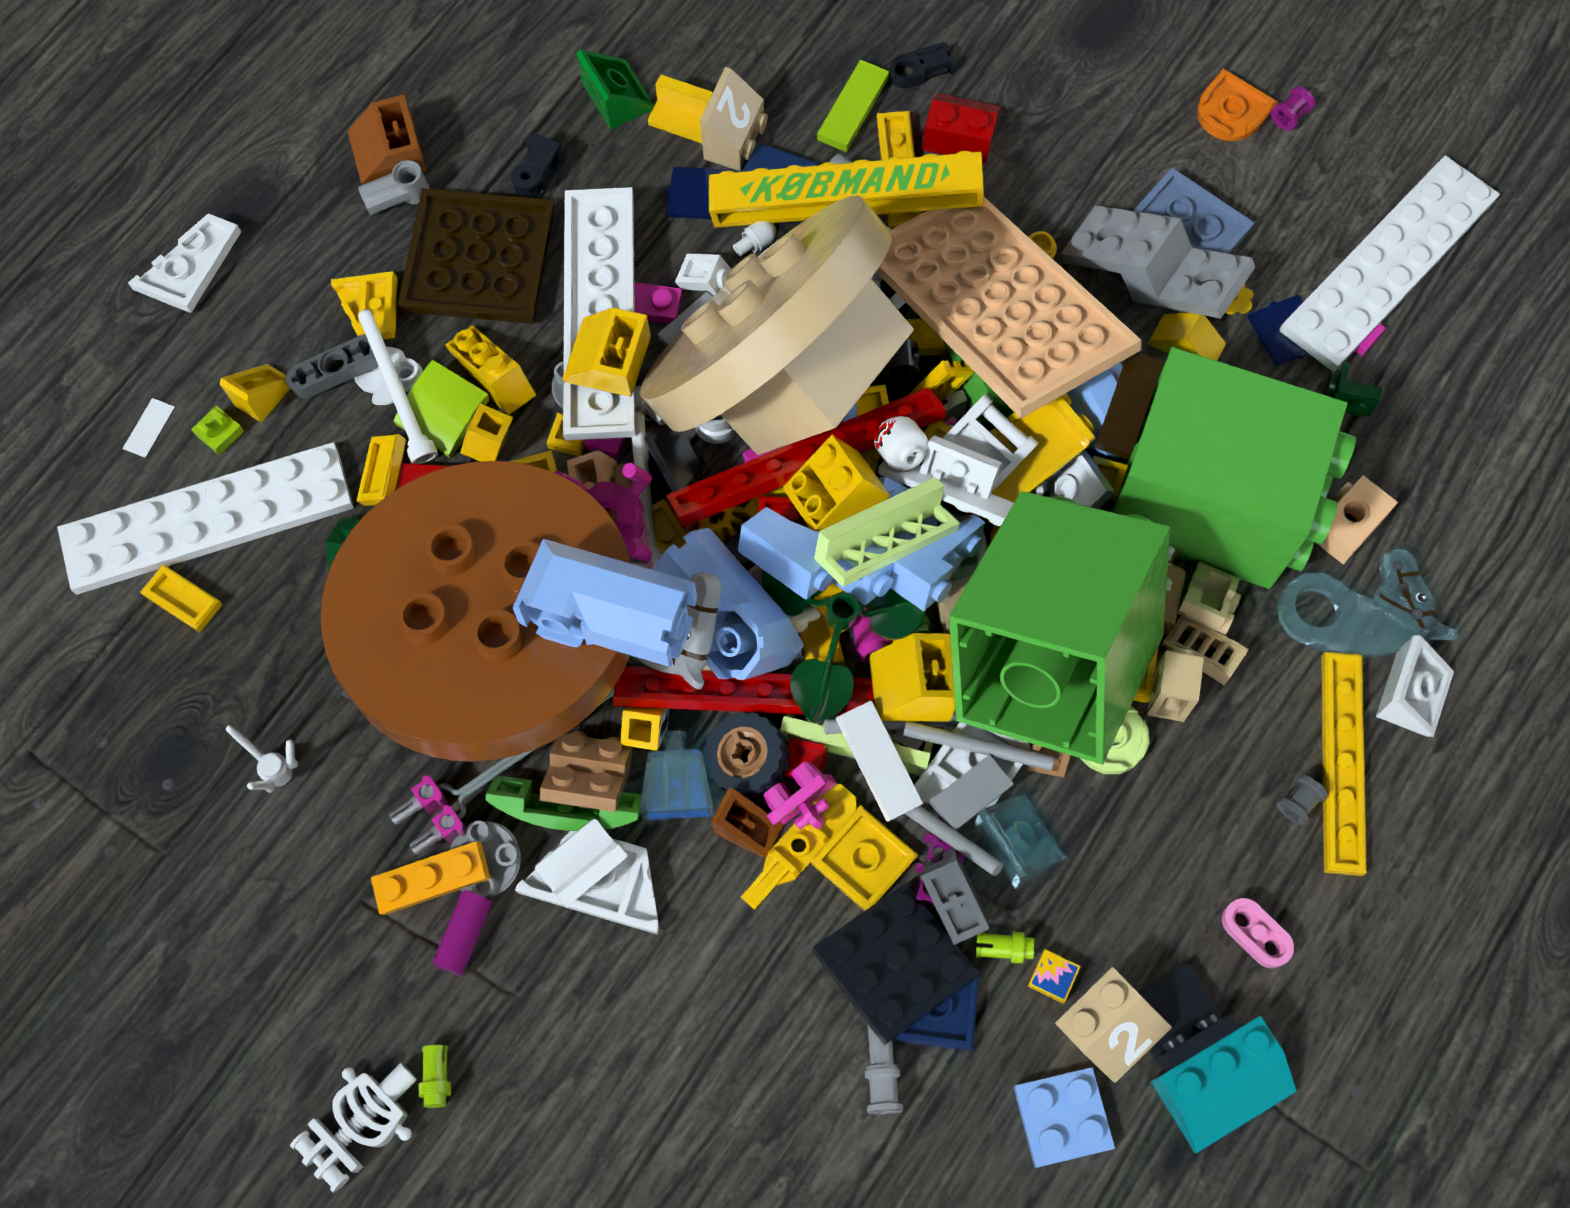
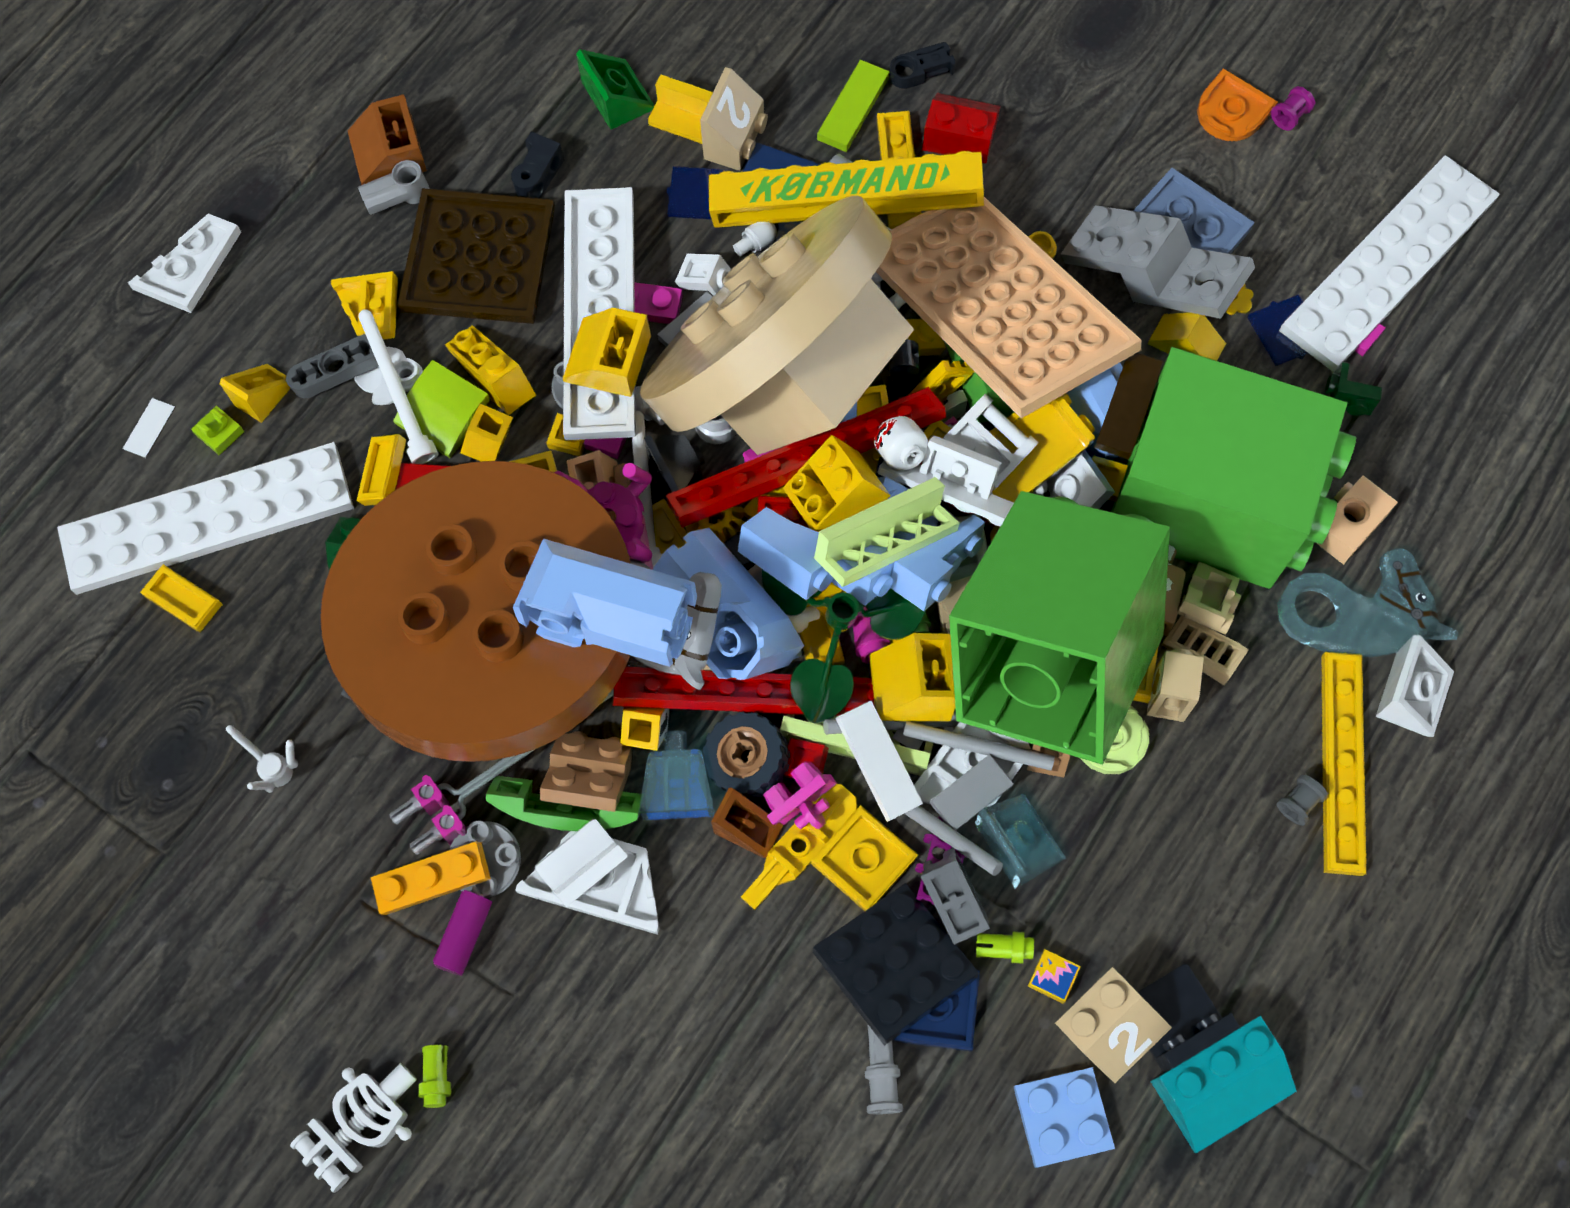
(1259, 930): bright pink plate -> none

